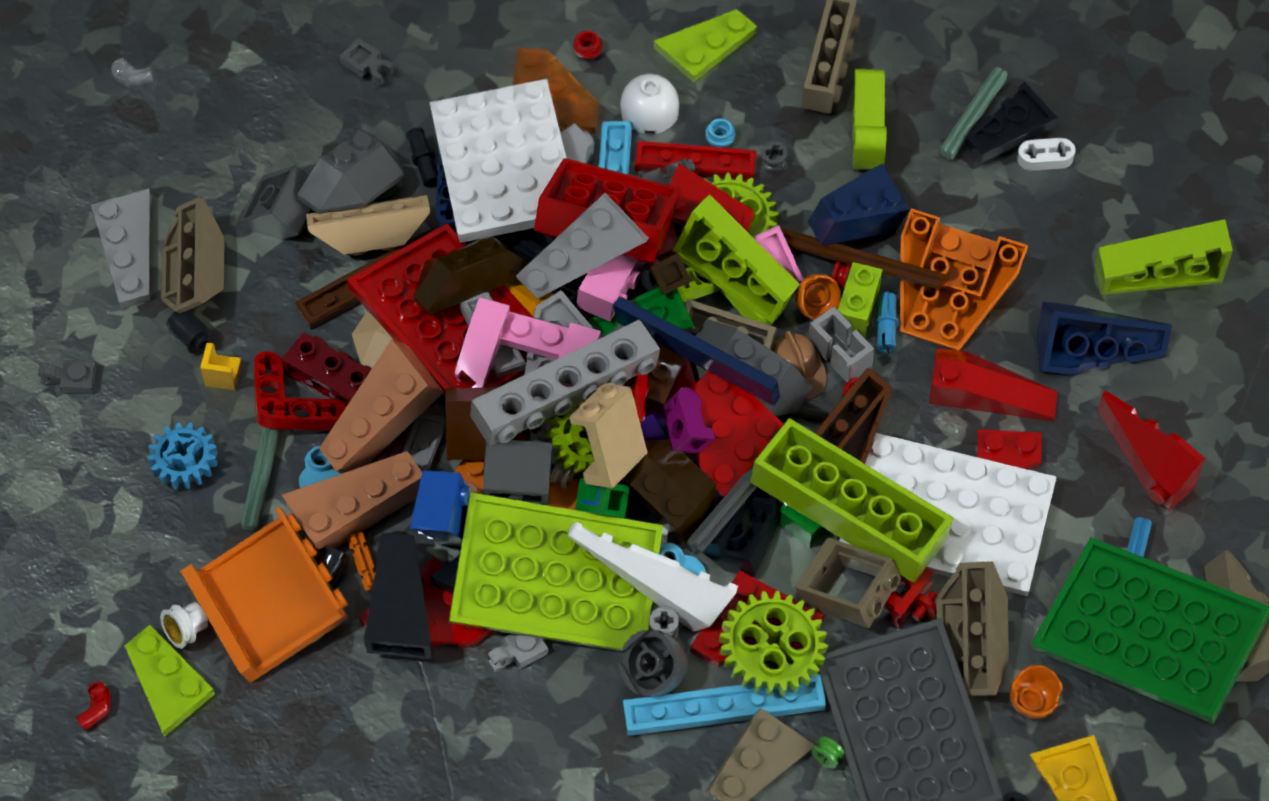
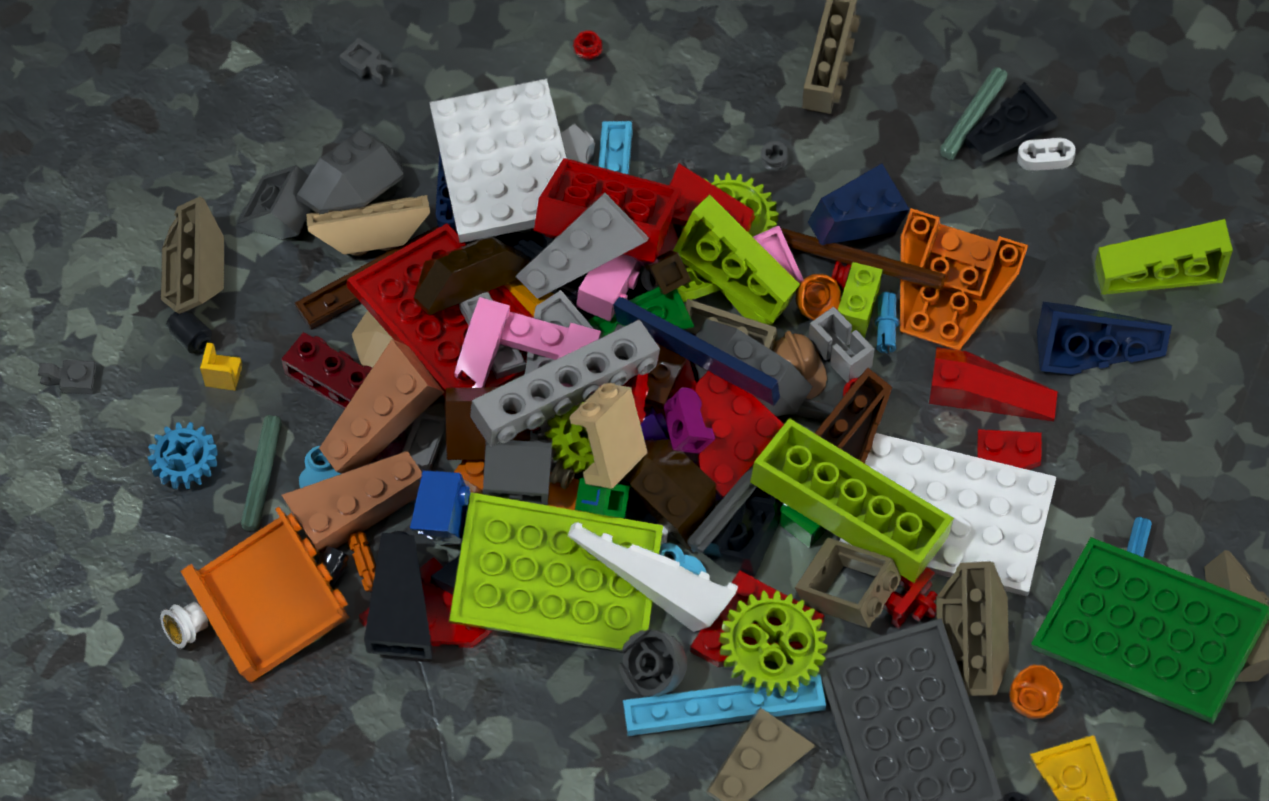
(99, 705): red arm -> none
(126, 241): light grey wing -> none
(129, 75): clear arm -> none
(167, 679): lime wing -> none
(279, 403): red beam -> none
(423, 156): black pin -> none
(517, 649): light grey plate -> none
(570, 99): clear orange plate -> none
(649, 103): white cylinder -> none
(672, 620): light grey bush -> none
(705, 44): lime wing -> none
(706, 159): red tile -> none
(720, 126): medium azure plate -> none
(828, 752): bright green bush -> none
(869, 119): lime beam -> none
(1162, 462): red wedge -> none

